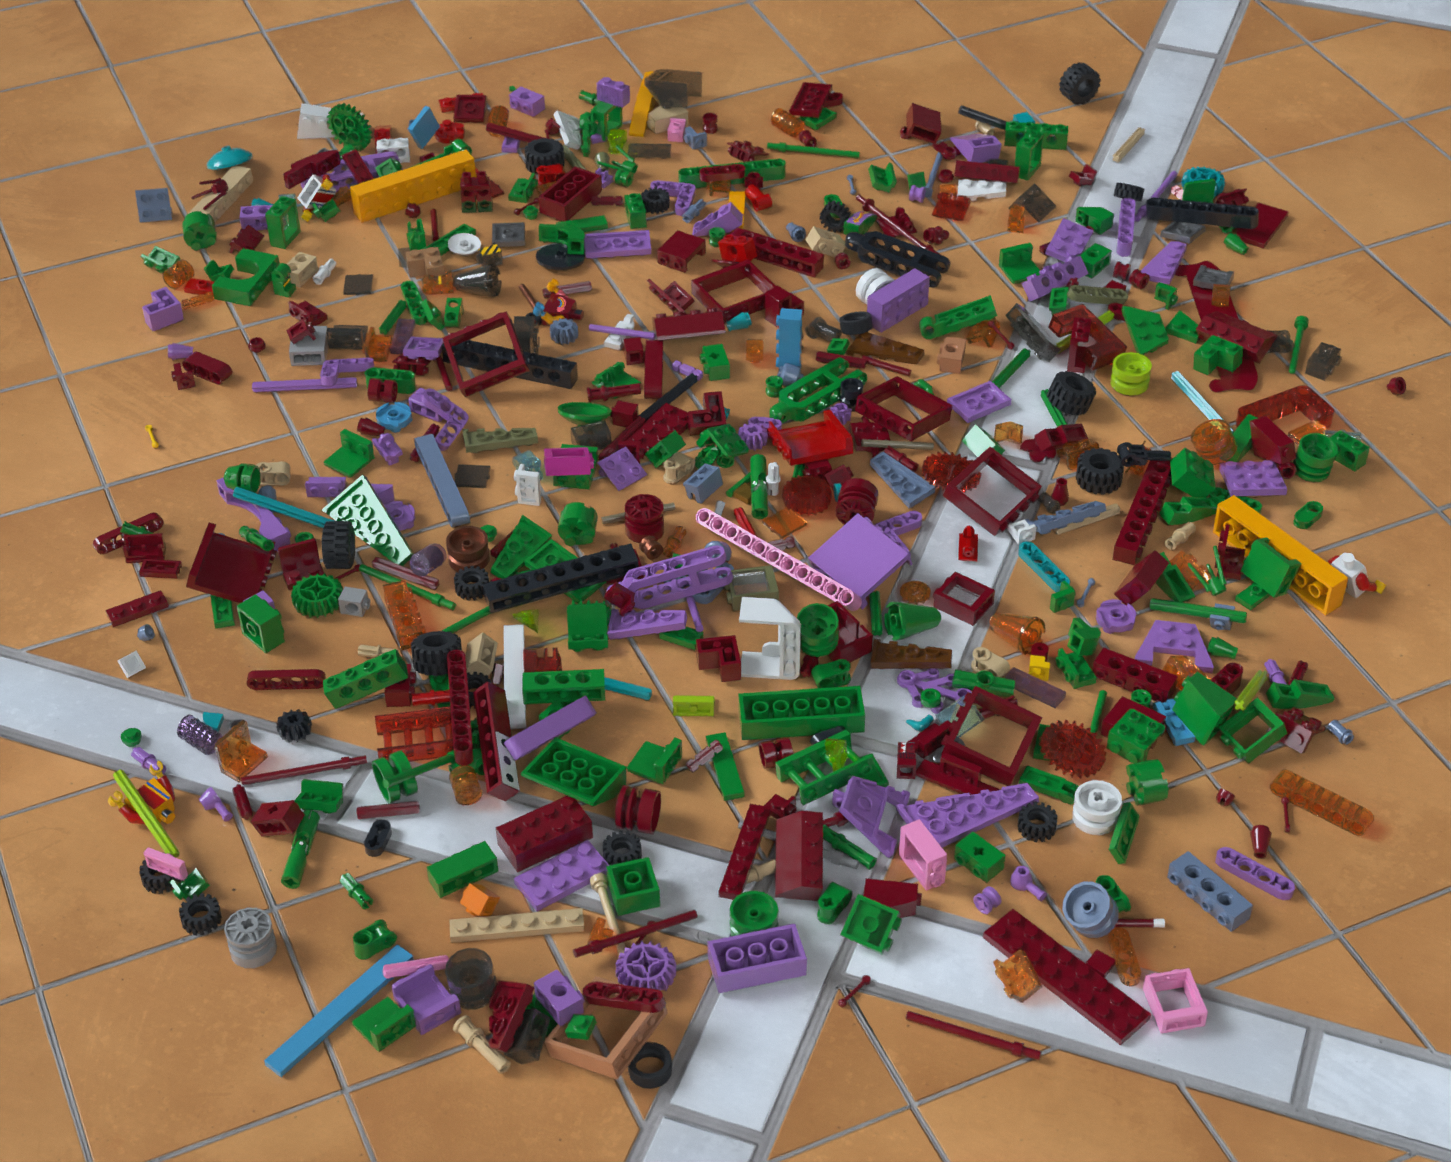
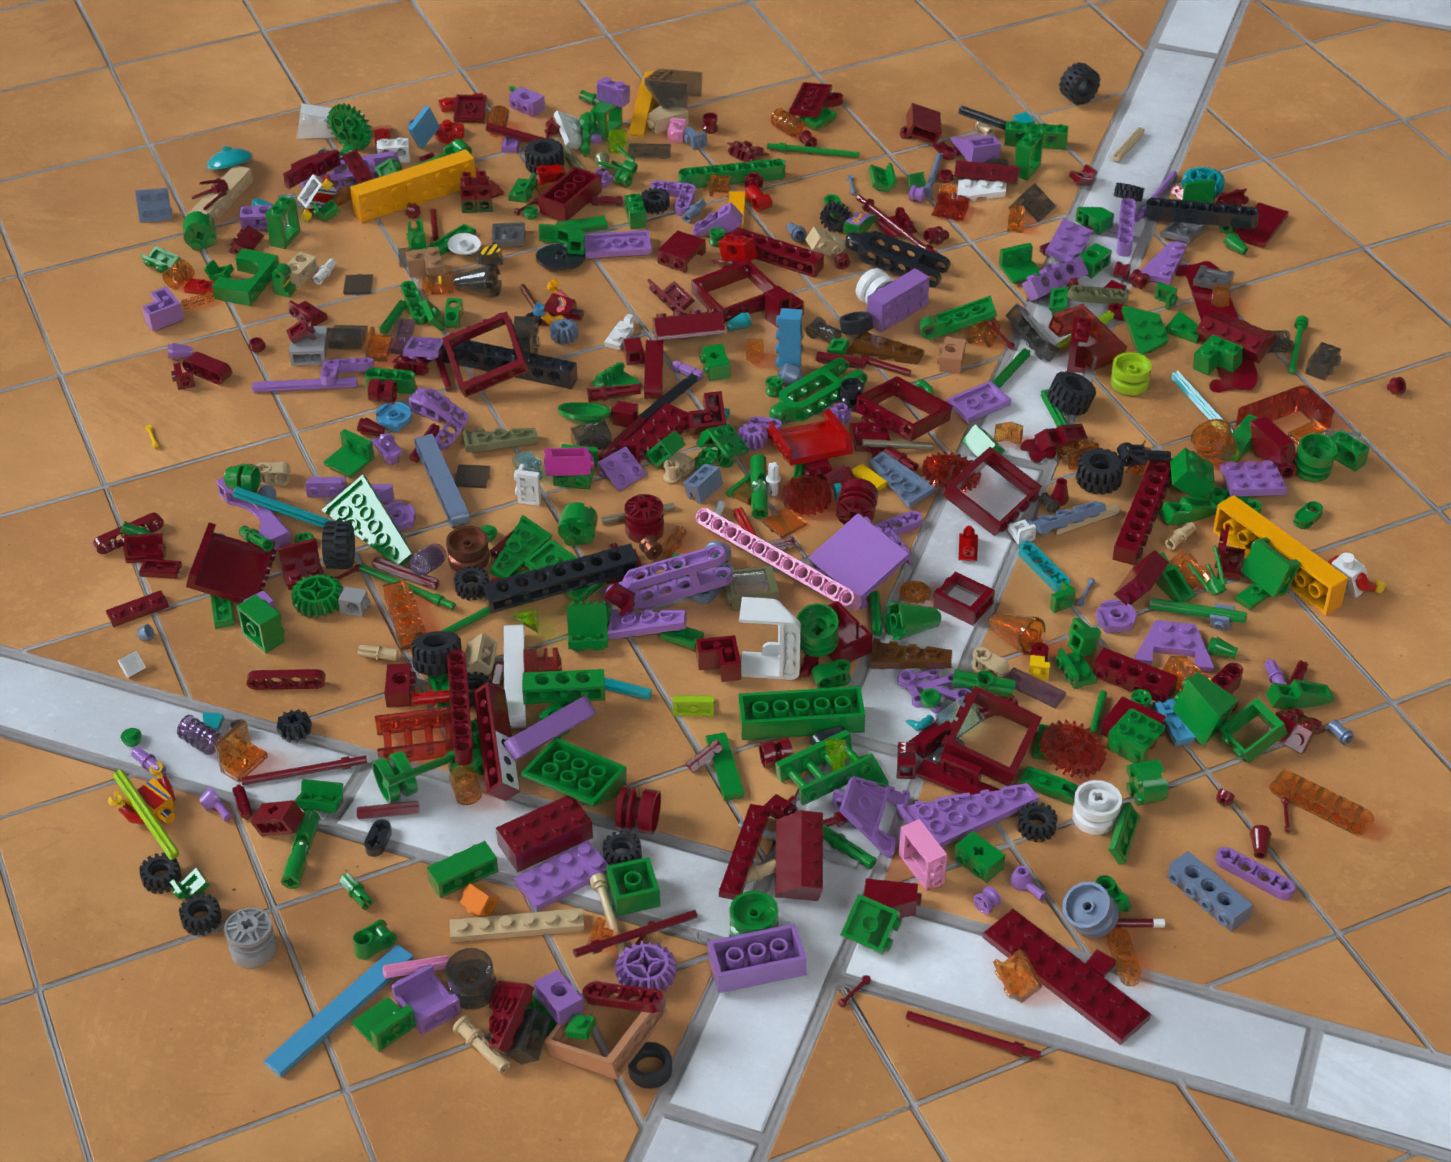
(165, 863): bright pink plate -> none
(365, 678): green brick -> none
(570, 288): axle -> none
(620, 331): medium lavender bar -> none
(656, 761): green bracket -> none
(694, 613): medium lavender bar -> none
(723, 172): dark red beam -> none
(833, 902): green piece -> none
(864, 472): none -> yellow tile
(1181, 1018): bright pink window -> none
(1251, 690): lime axle -> none

